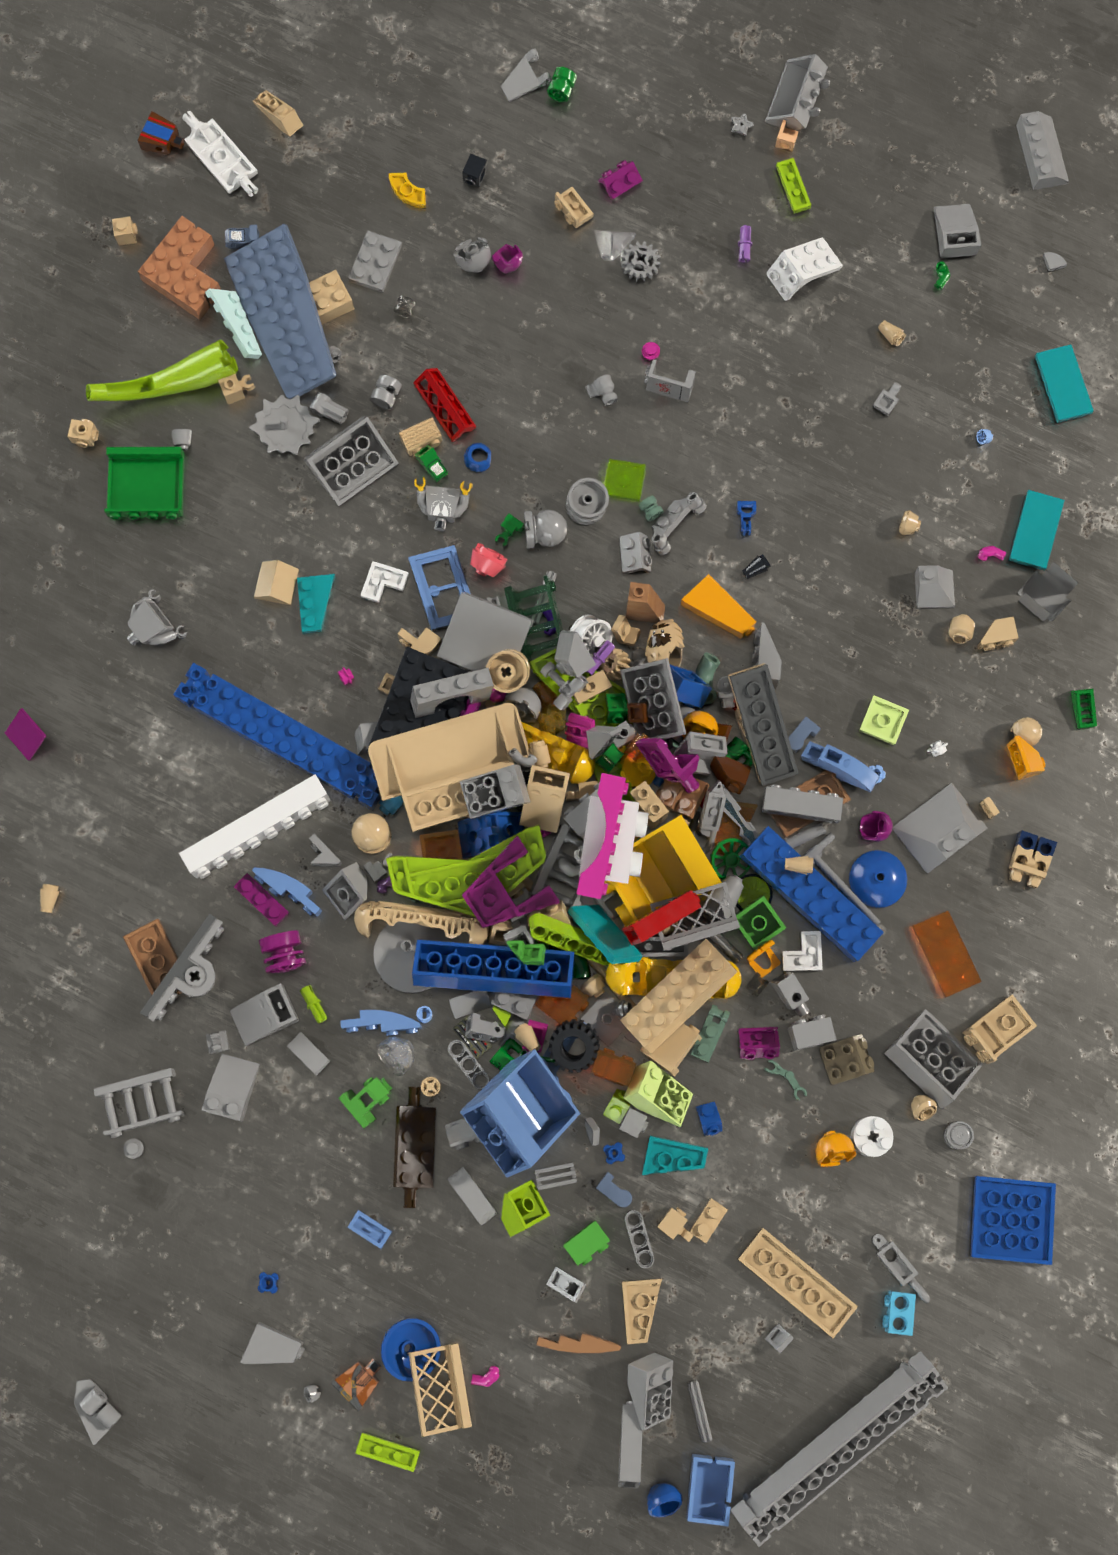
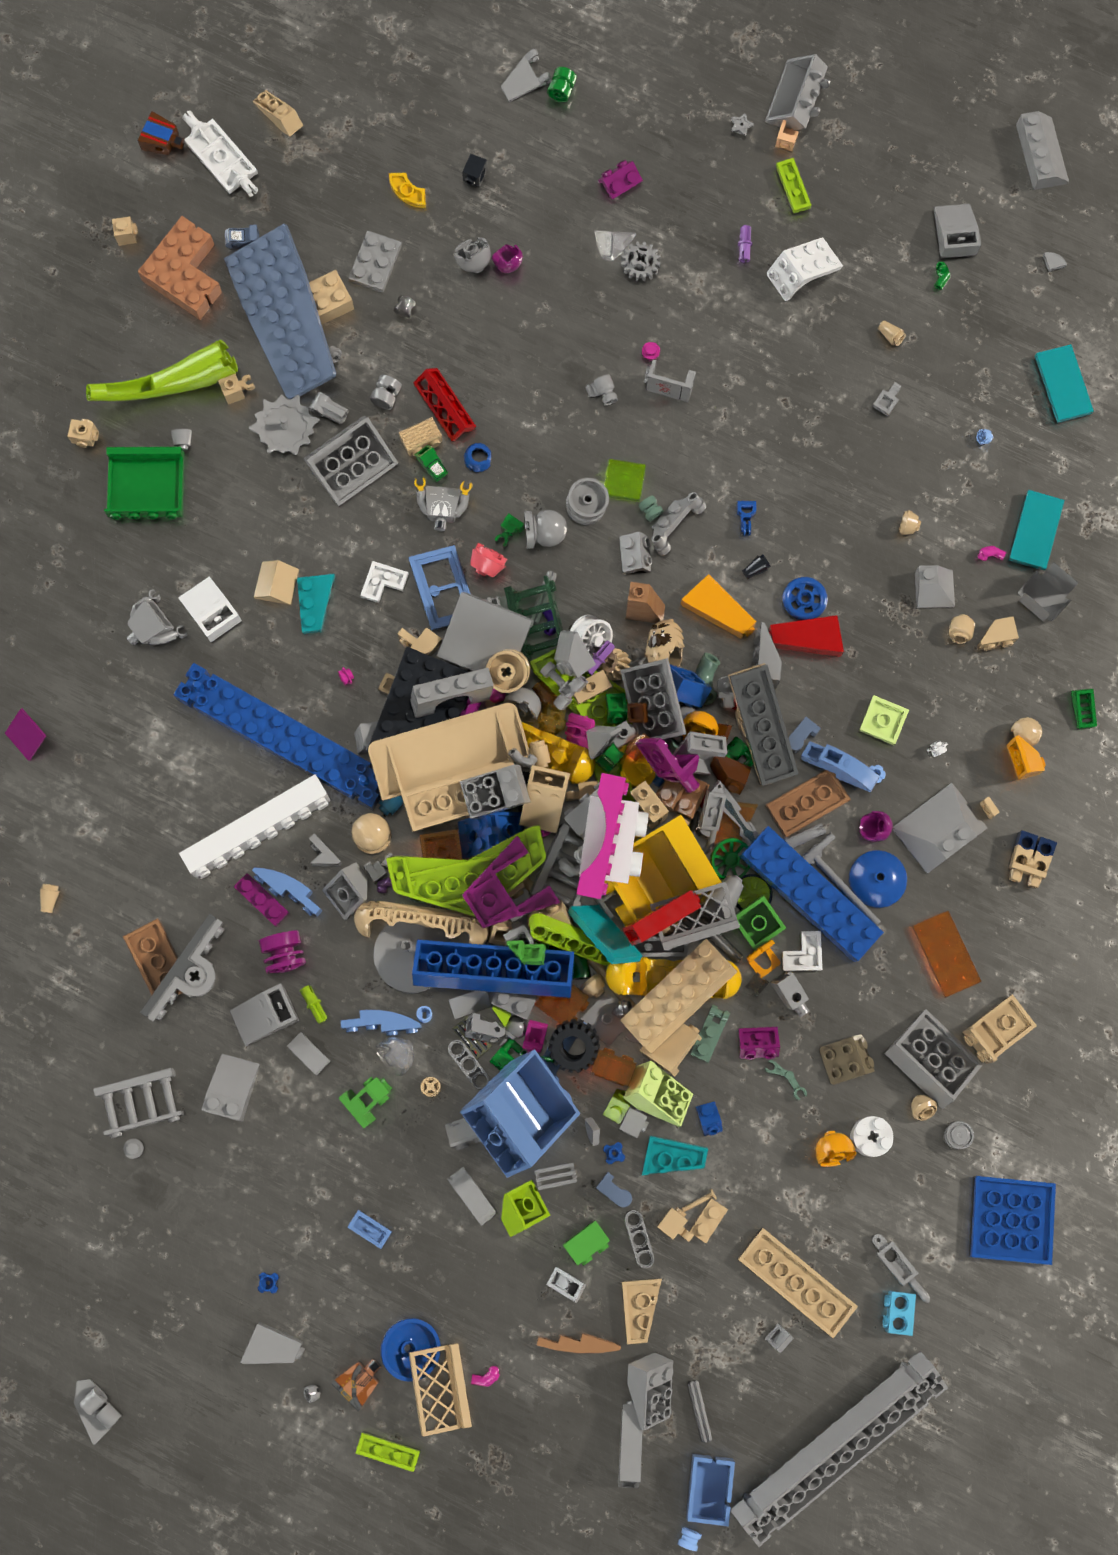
(210, 609): none -> white slope
(217, 1042): light grey tile -> none
(235, 320): light aqua wing -> none
(414, 1147): dark brown plate -> none
(527, 1037): tan cone -> none
(573, 207): tan bracket -> none
(624, 632): tan bracket -> none
(663, 1500): blue hat -> none
(689, 1539): none -> light blue wheel
(699, 1201): none -> tan pin
(799, 864): tan cone -> none
(802, 804): light grey brick -> none
(809, 636): none -> red slope
(812, 1033): light grey brick -> none
(818, 590): none -> blue plate

